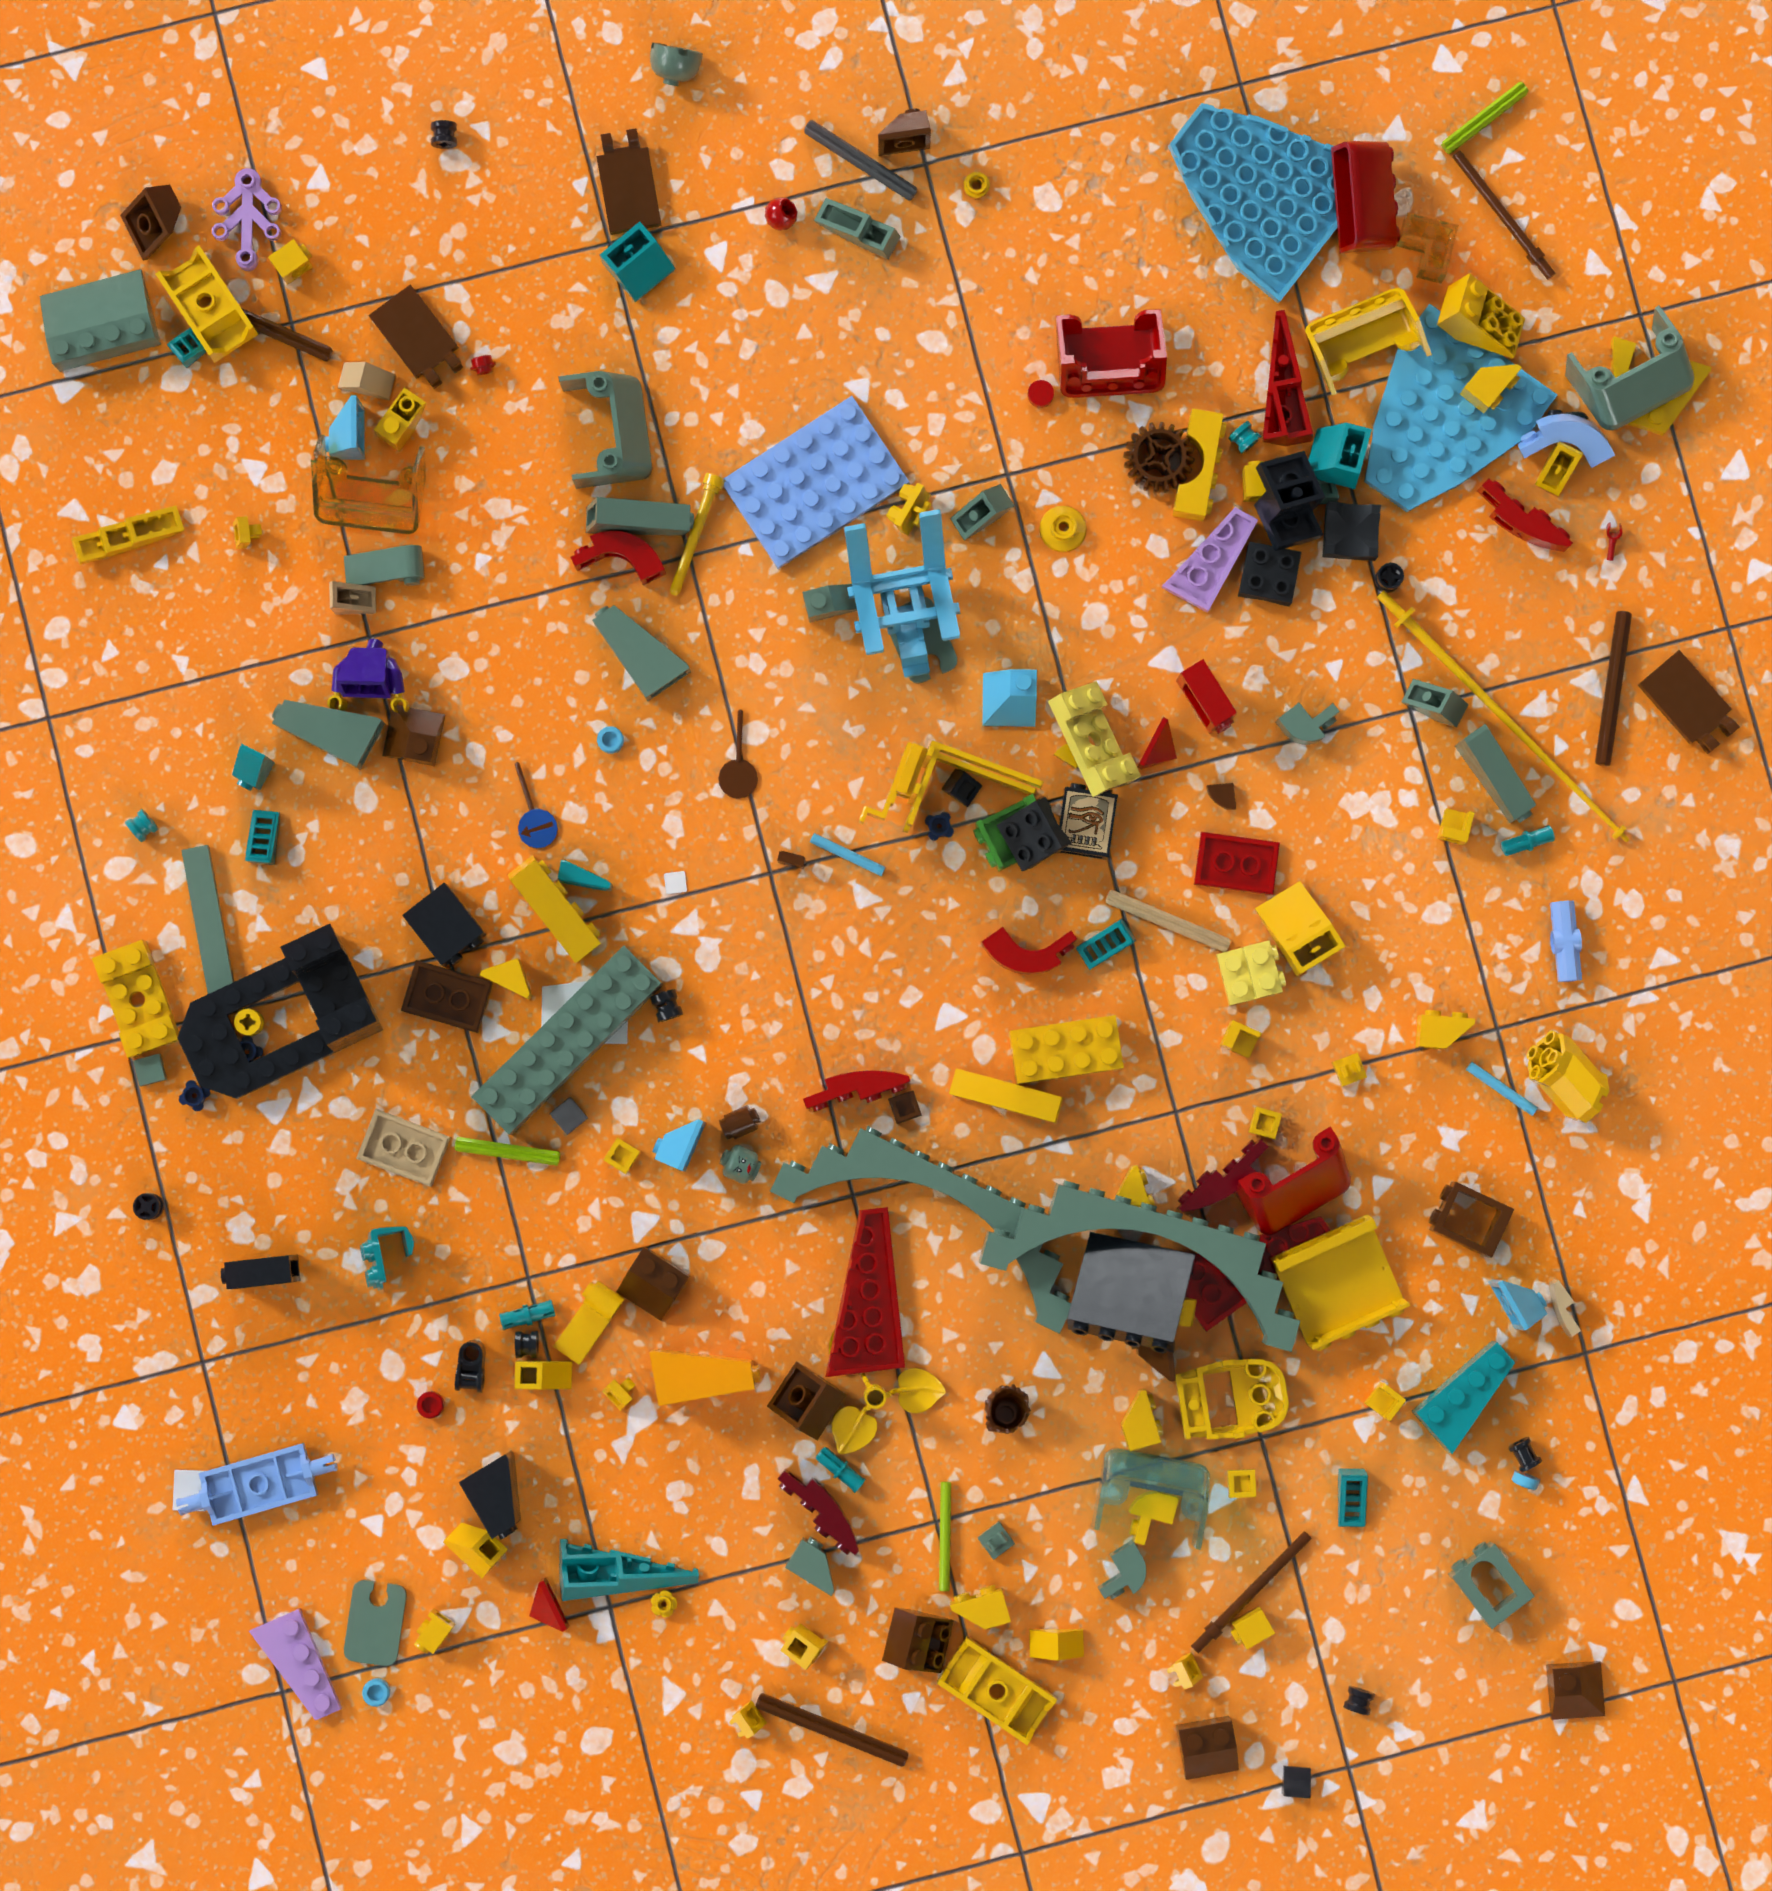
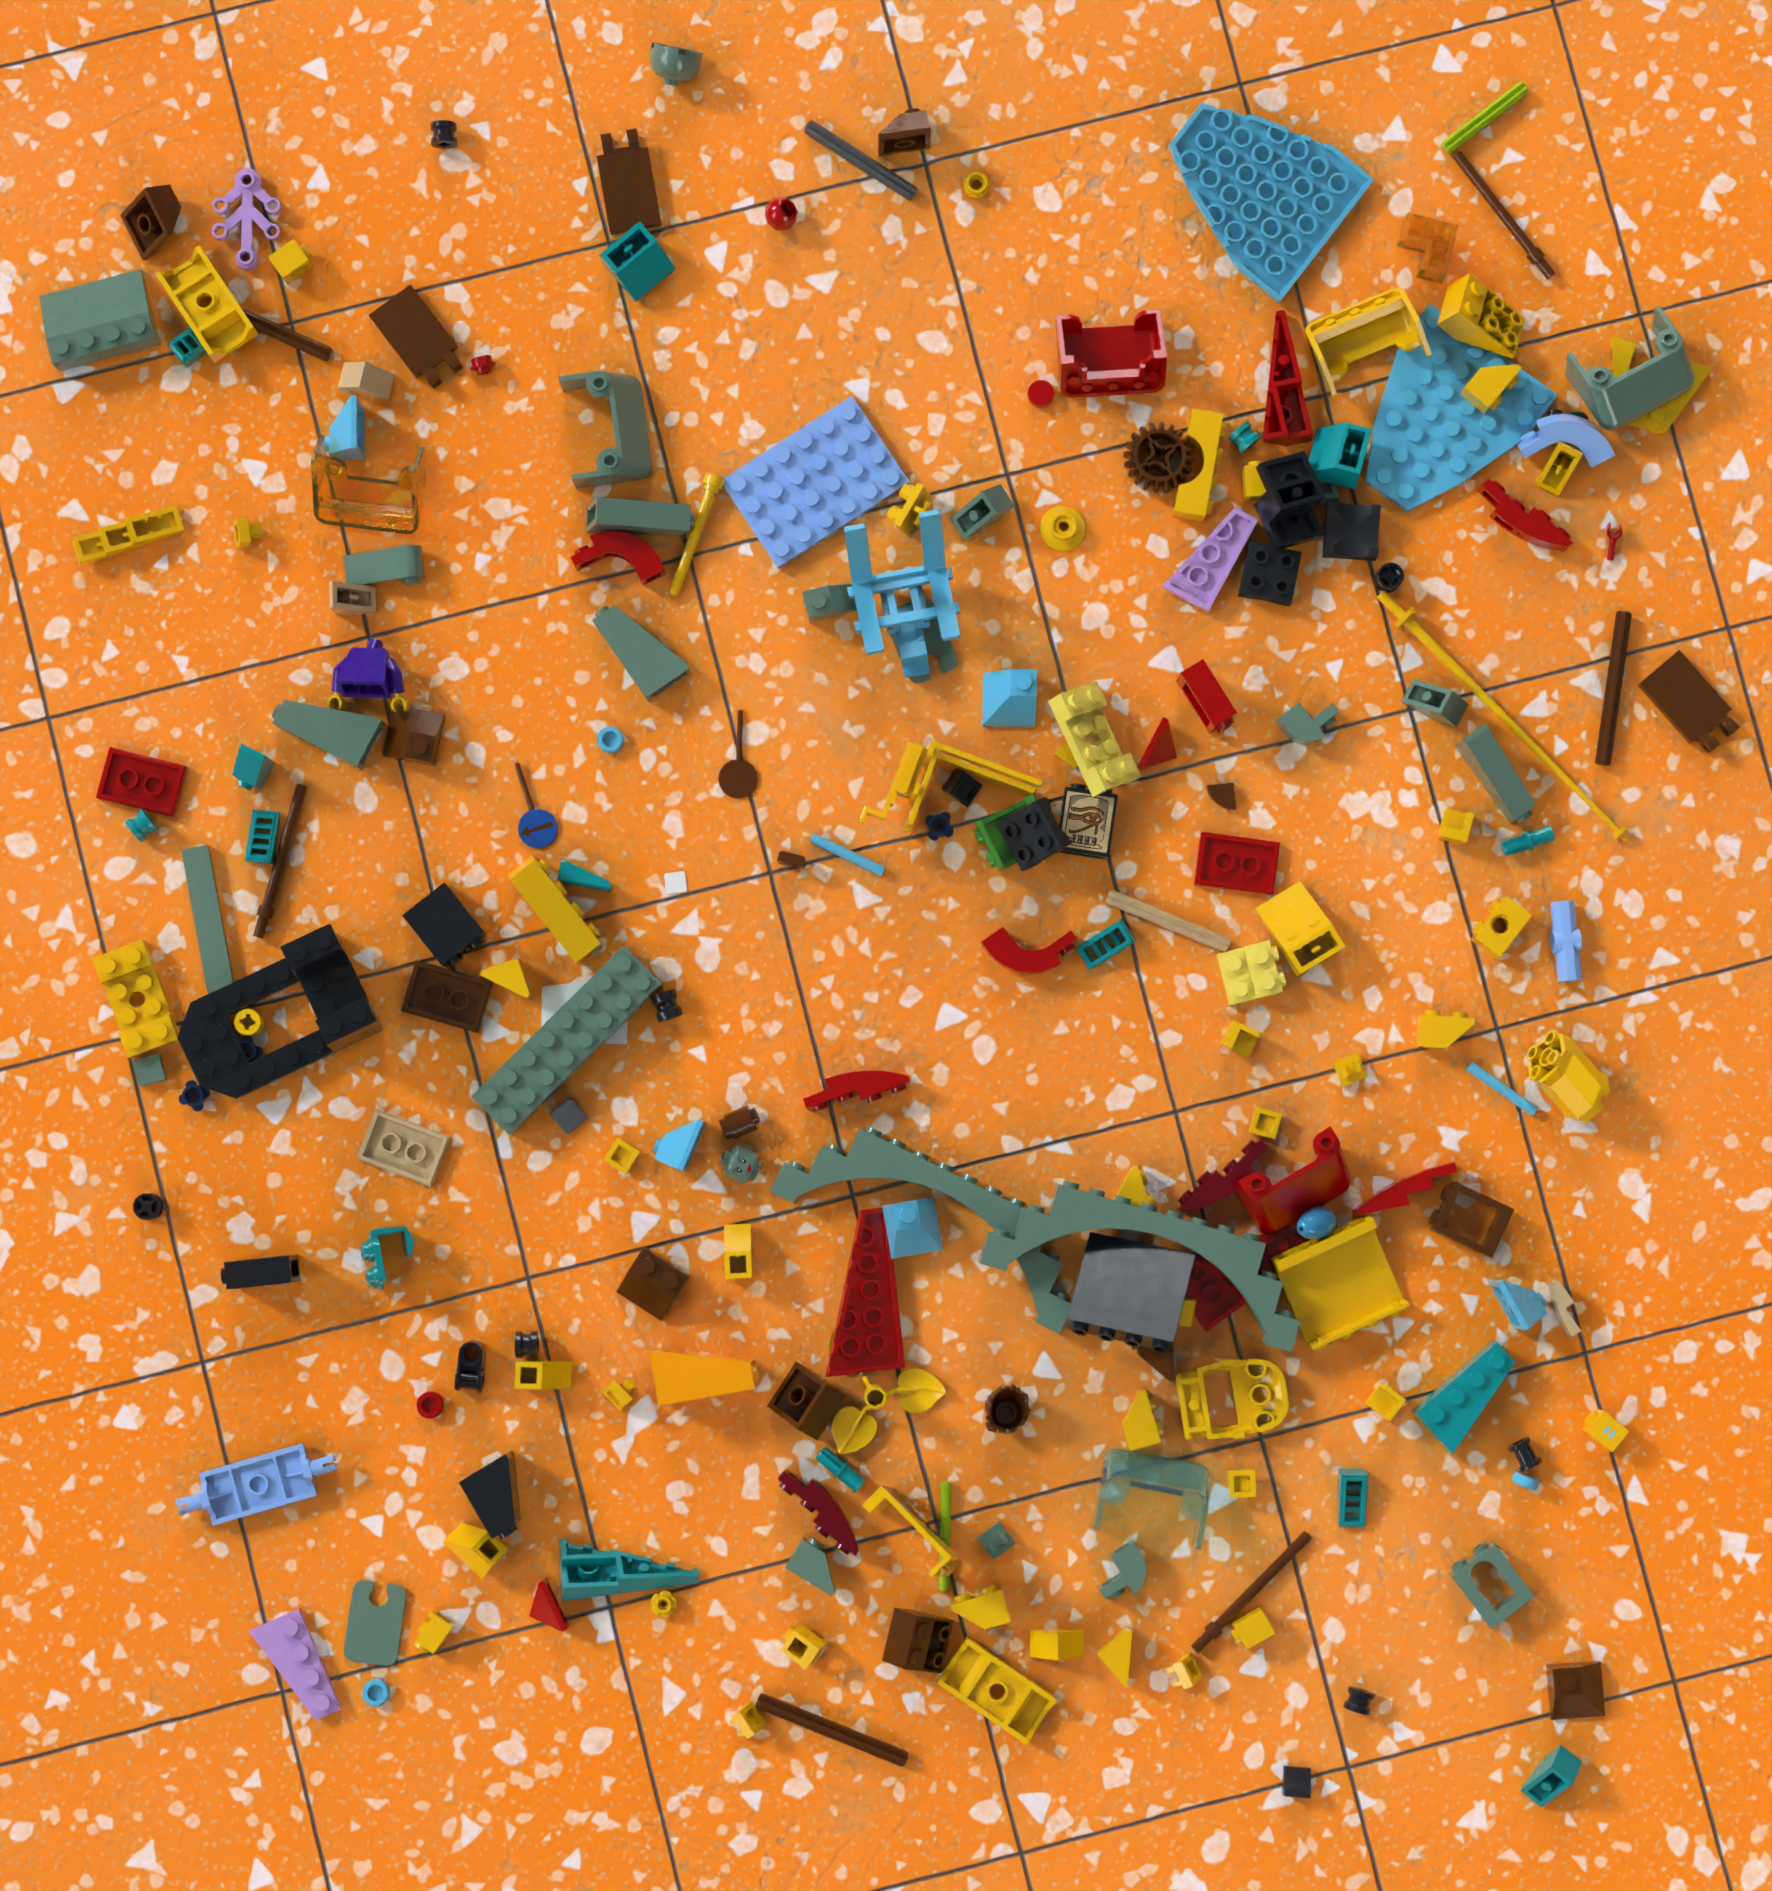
(141, 782): none -> red tile
(185, 1484): white sticker -> none
(265, 910): none -> reddish brown bar
(400, 419): yellow slope -> none
(507, 1151): lime axle -> none
(527, 1314): teal pin -> none
(589, 1321): yellow door -> none
(738, 1251): none -> yellow slope
(857, 228): sand green slope -> none
(884, 1497): none -> yellow panel
(905, 1107): reddish brown tile -> none
(912, 1227): none -> medium azure slope
(1006, 1095): yellow slope -> none
(1066, 1049): yellow brick -> none
(1117, 1654): none -> yellow slope
(1150, 1506): yellow brick -> none
(1208, 1747): reddish brown slope -> none
(1316, 1223): none -> dark azure animal
(1365, 196): red windscreen -> none
(1396, 1193): none -> red slope
(1514, 919): none -> yellow brick
(1552, 1776): none -> teal slope
(1604, 1429): none -> yellow brick

